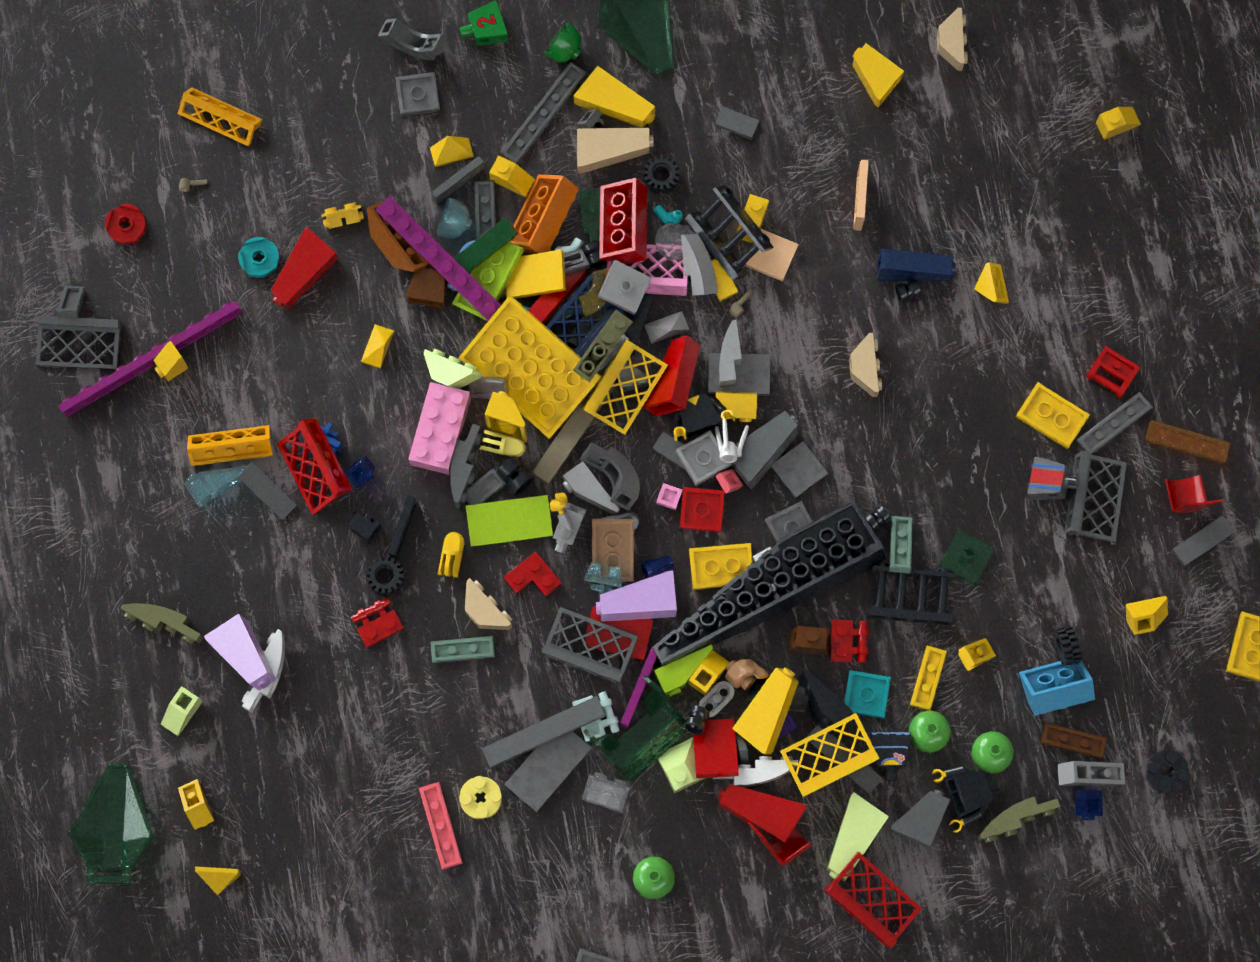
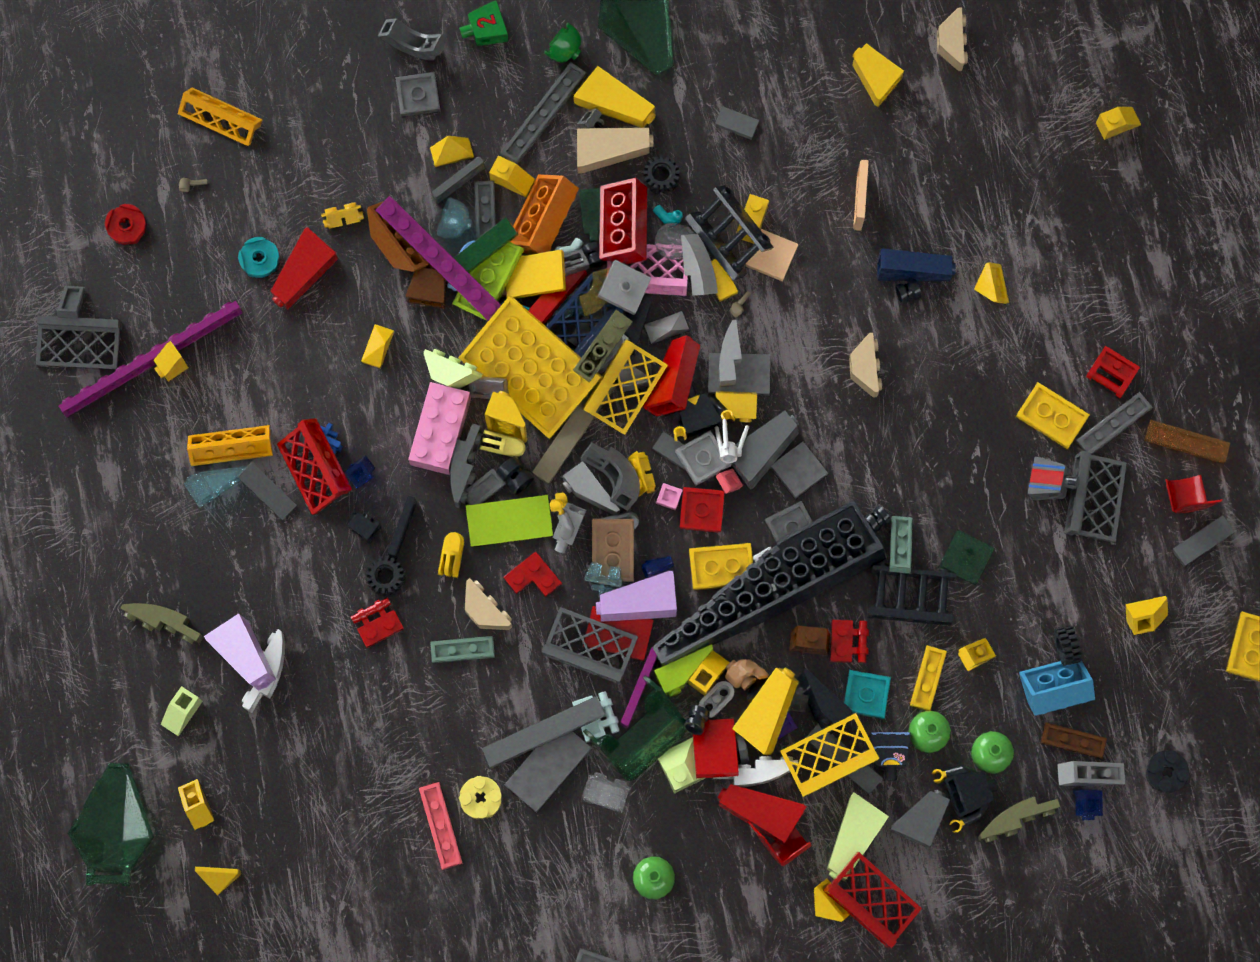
(641, 464): none -> yellow hinge
(826, 906): none -> yellow slope

